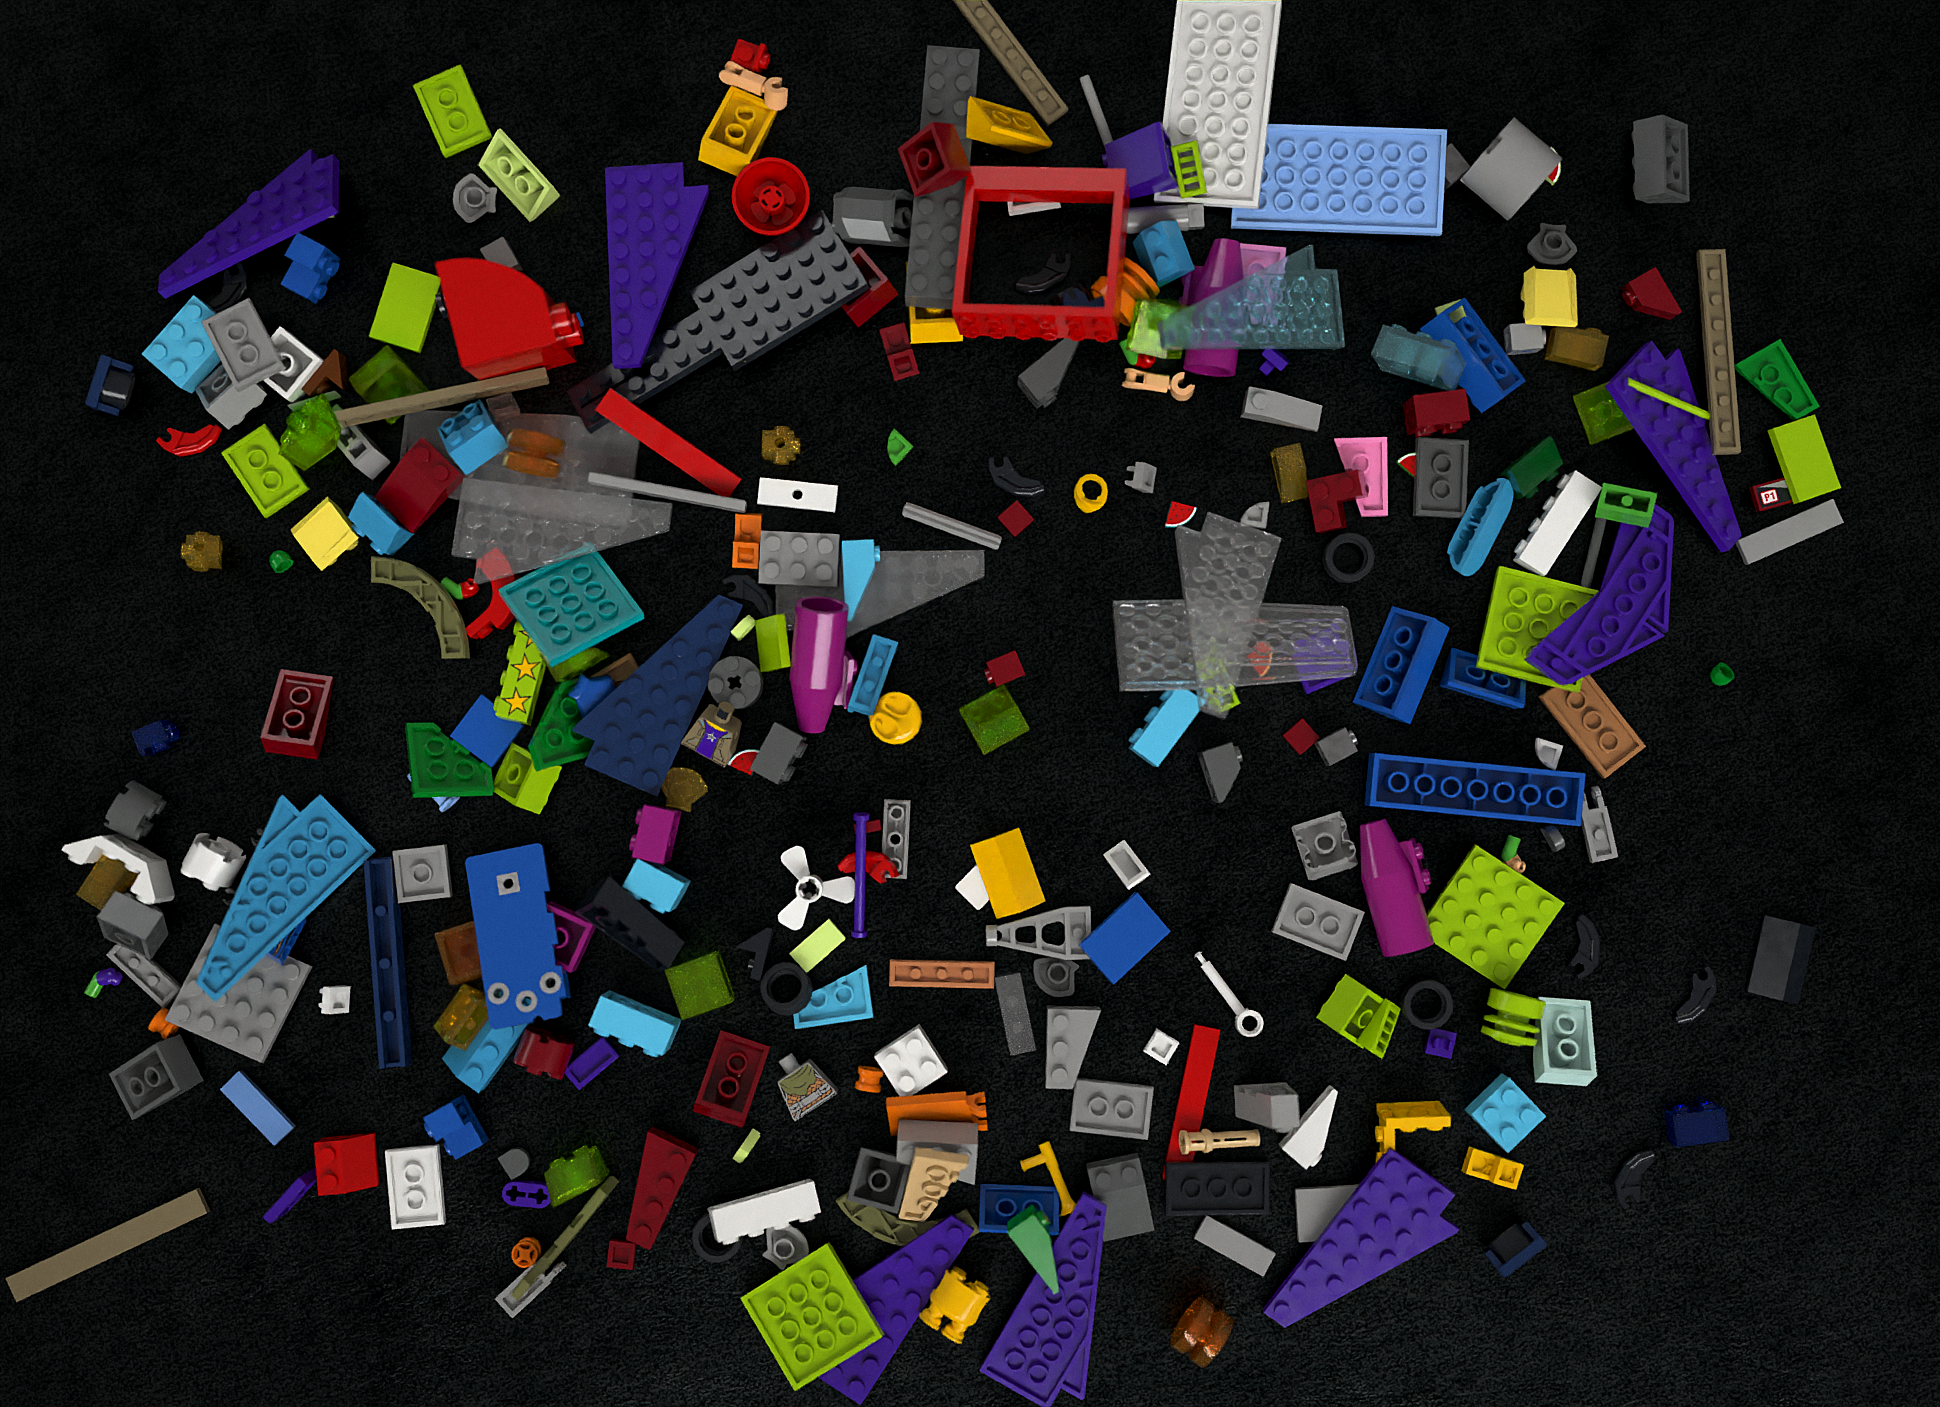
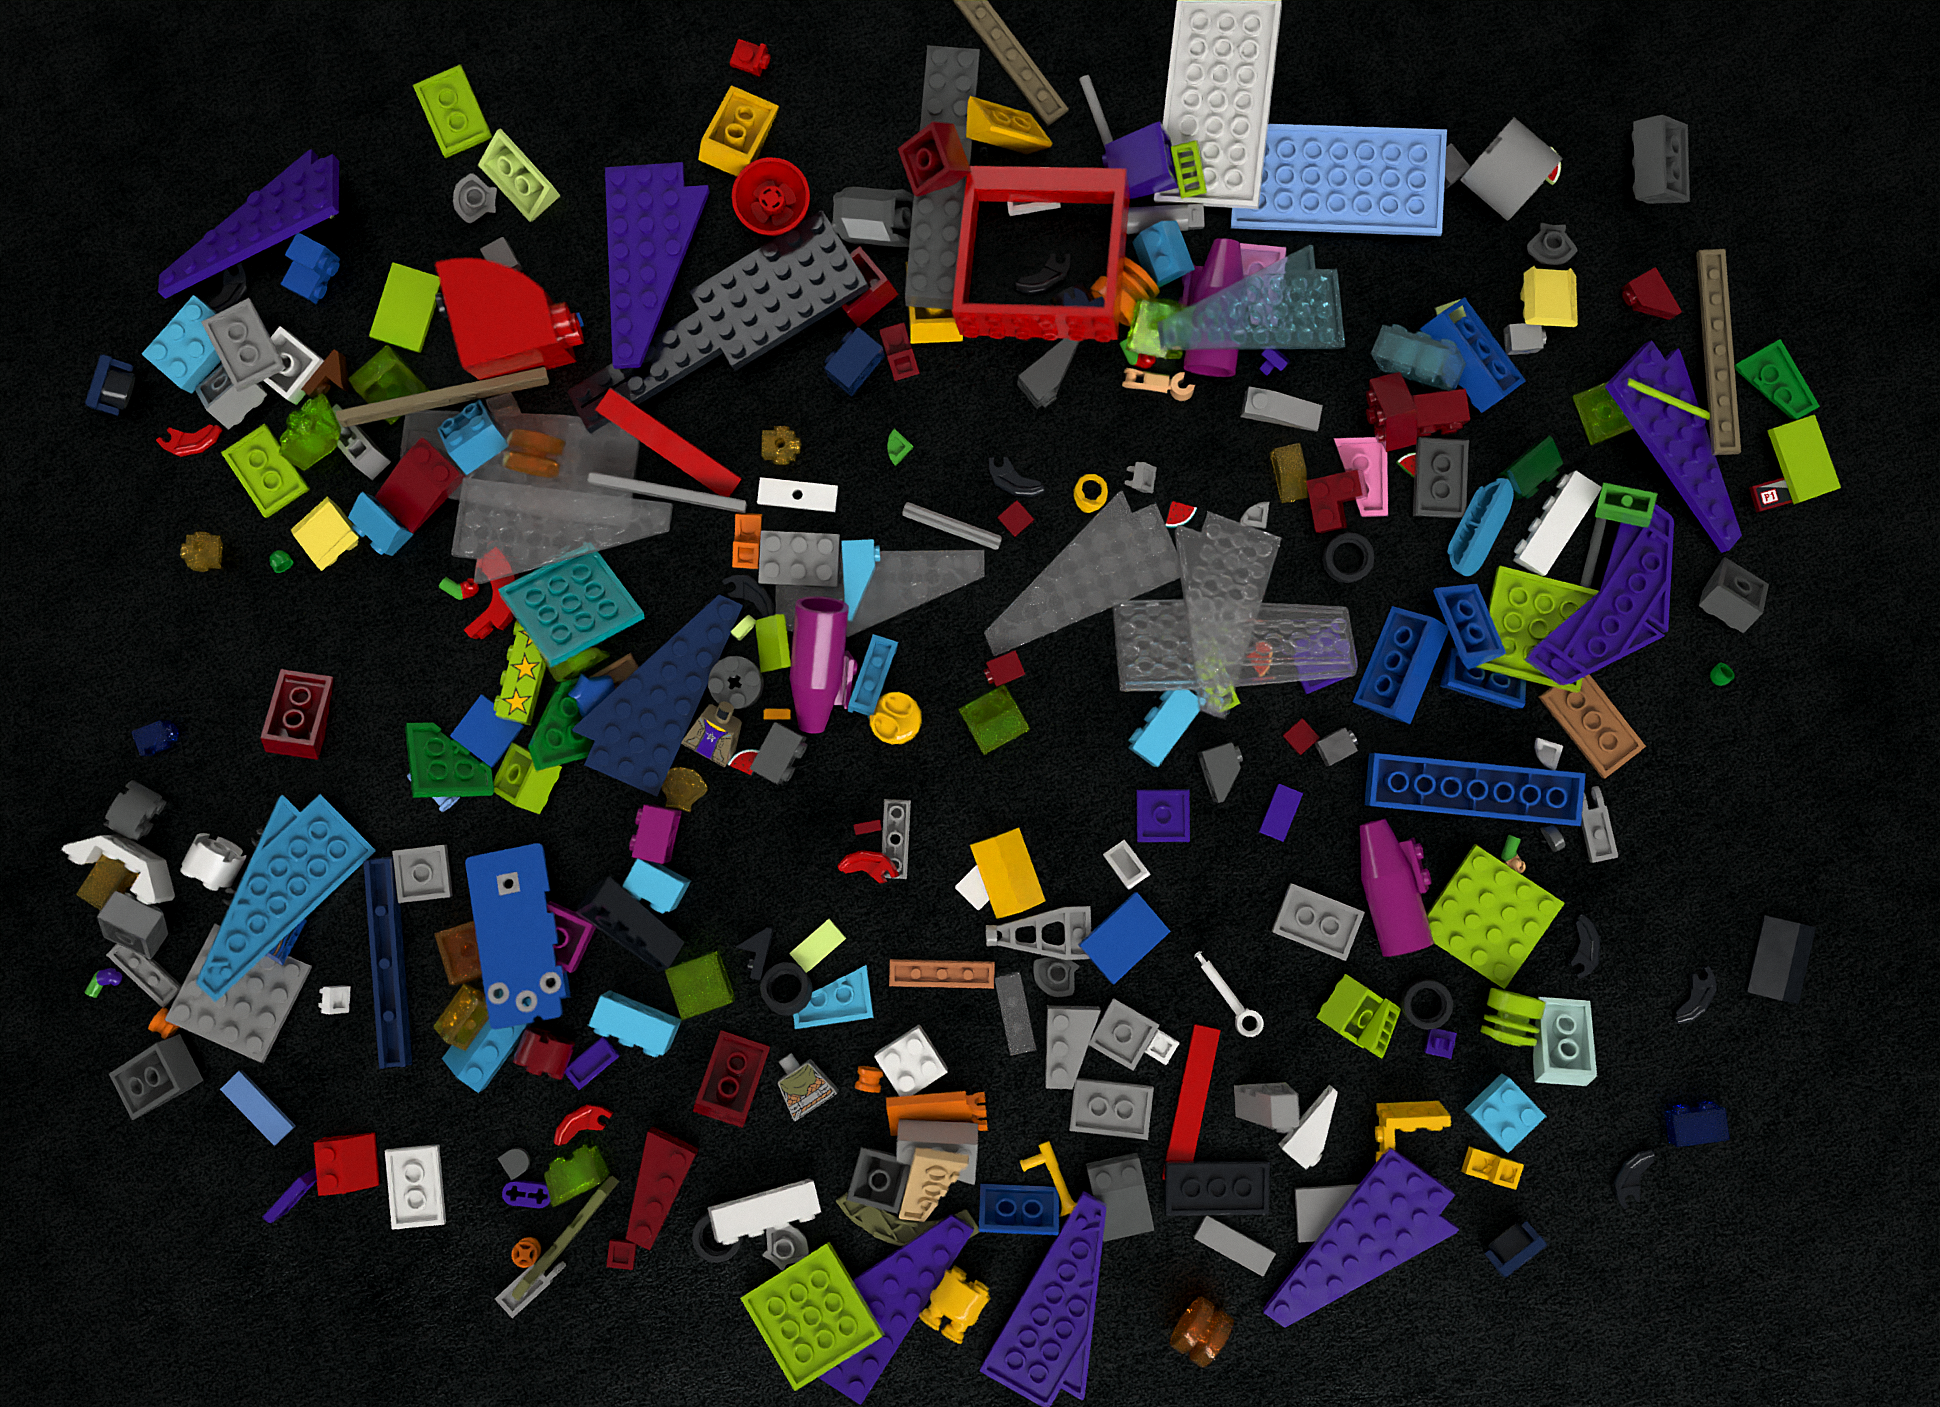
(107, 1244): dark tan tile -> none
(298, 405): sticker -> none
(432, 597): olive tile -> none
(457, 1126): blue brick -> none
(581, 1119): none -> red piece
(746, 1146): yellowish green tile -> none
(774, 95): light nougat piece -> none
(778, 714): none -> light orange tile
(838, 889): white piece -> none
(853, 360): none -> dark blue brick
(860, 870): dark purple bar -> none
(1033, 1237): green slope -> none
(1101, 567): none -> clear wing
(1123, 1034): none -> light grey plate
(1163, 815): none -> dark purple tile
(1206, 1144): tan pin -> none
(1280, 812): none -> dark purple tile
(1325, 845): light grey slope -> none
(1392, 412): none -> dark red brick
(1469, 624): none -> blue slope
(1577, 347): clear yellow brick -> none
(1734, 595): none -> dark grey slope
(1789, 531): light grey tile -> none

